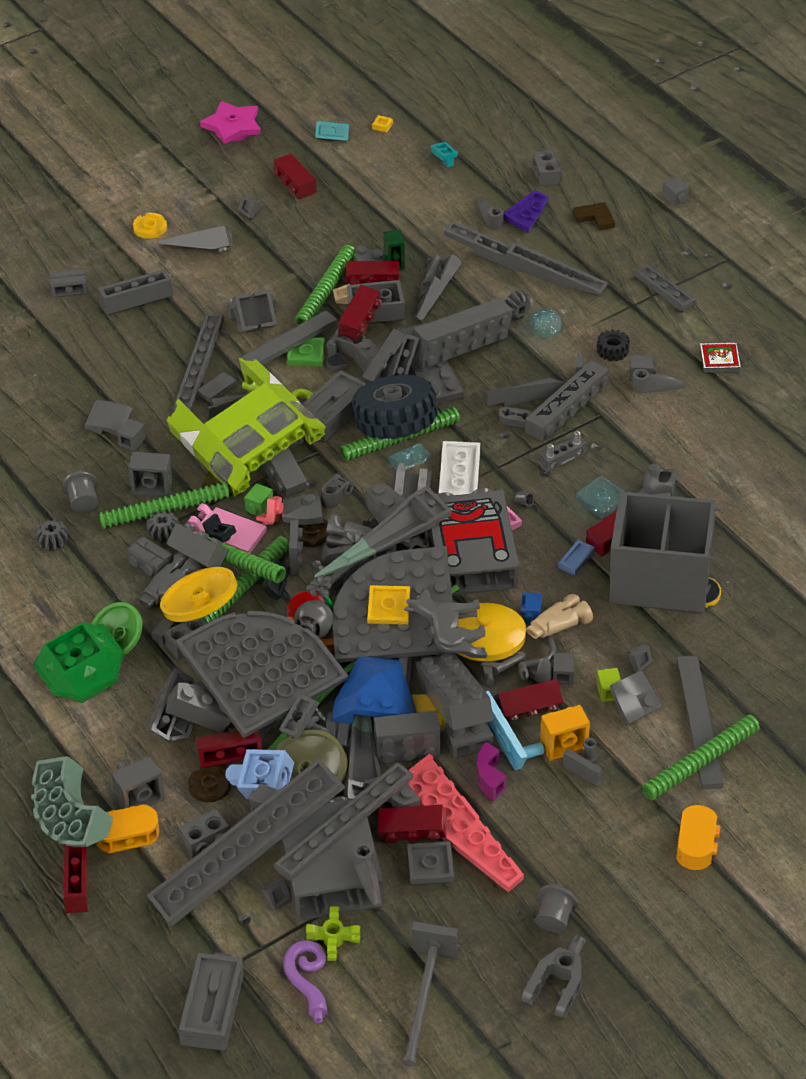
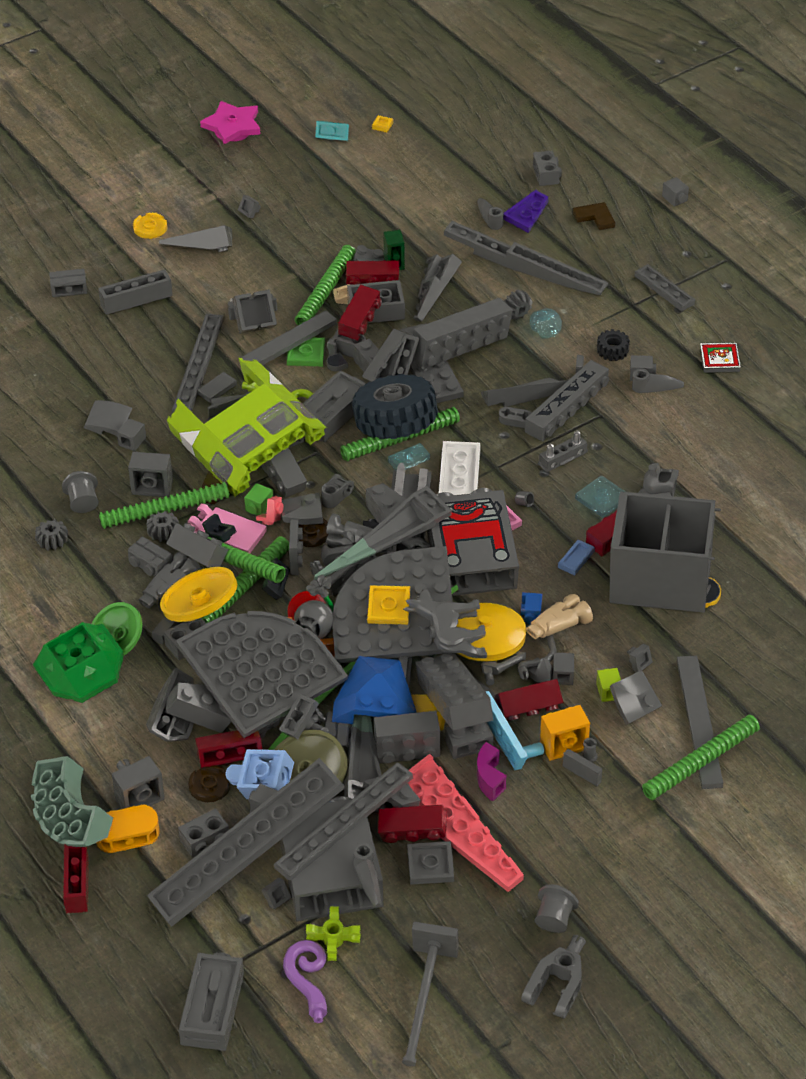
(294, 176): dark red brick -> none
(445, 153): teal plate -> none
(697, 837): light orange brick -> none

